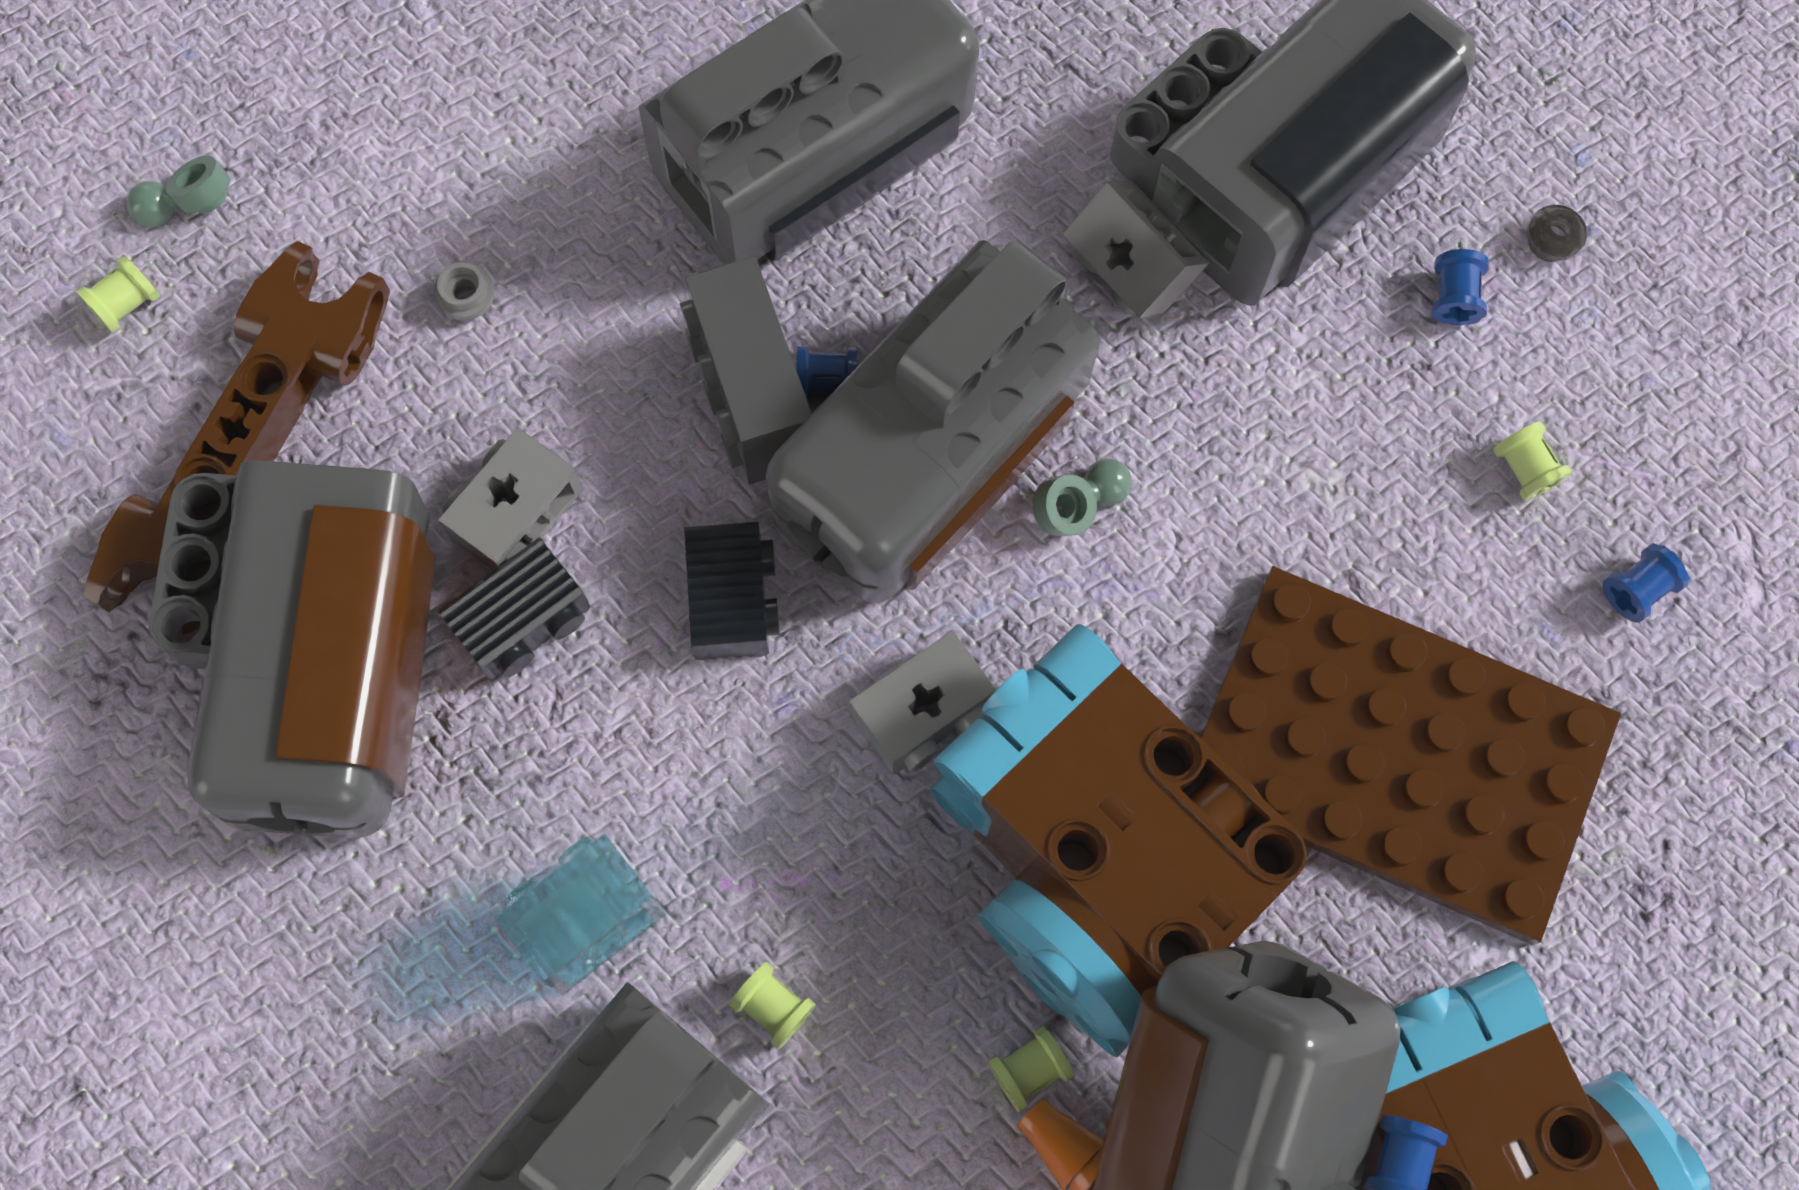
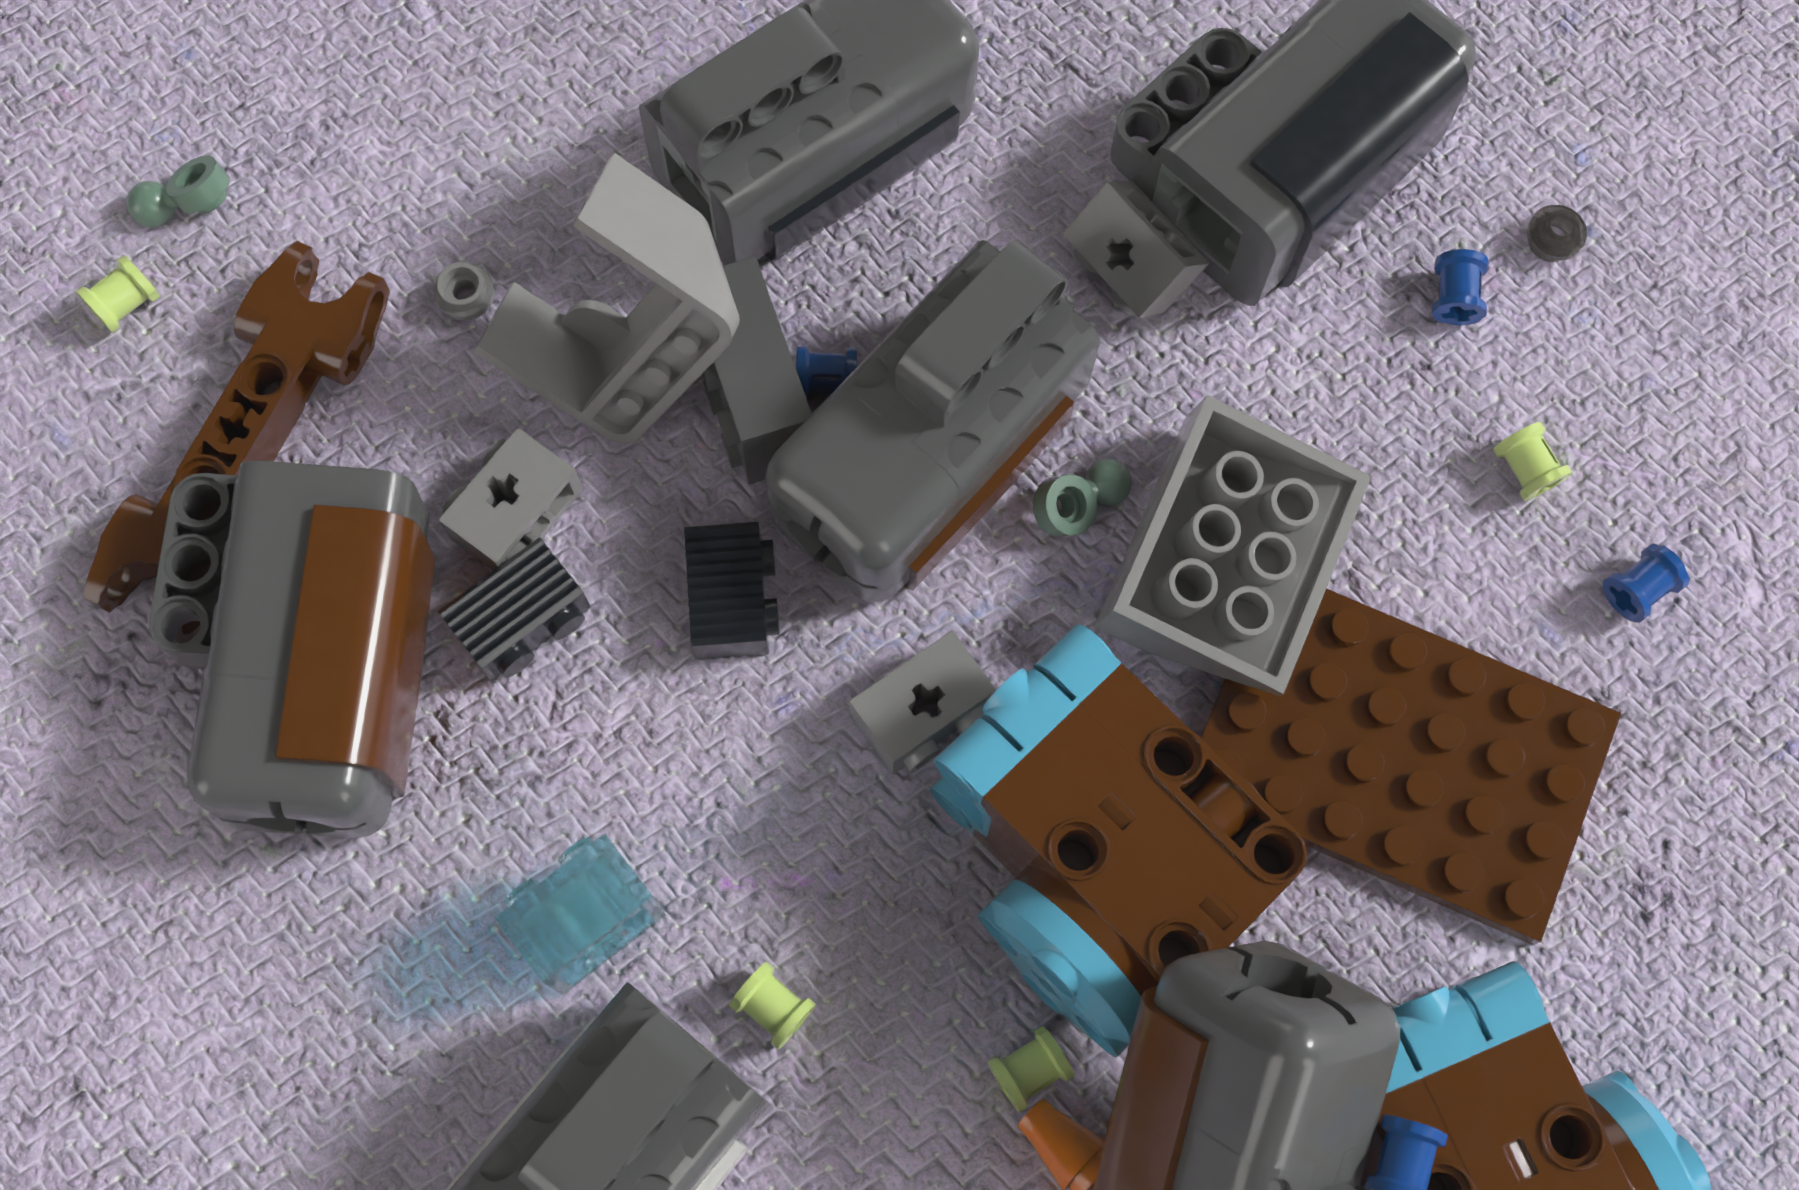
(610, 367): none -> light grey windscreen
(1234, 549): none -> light grey slope

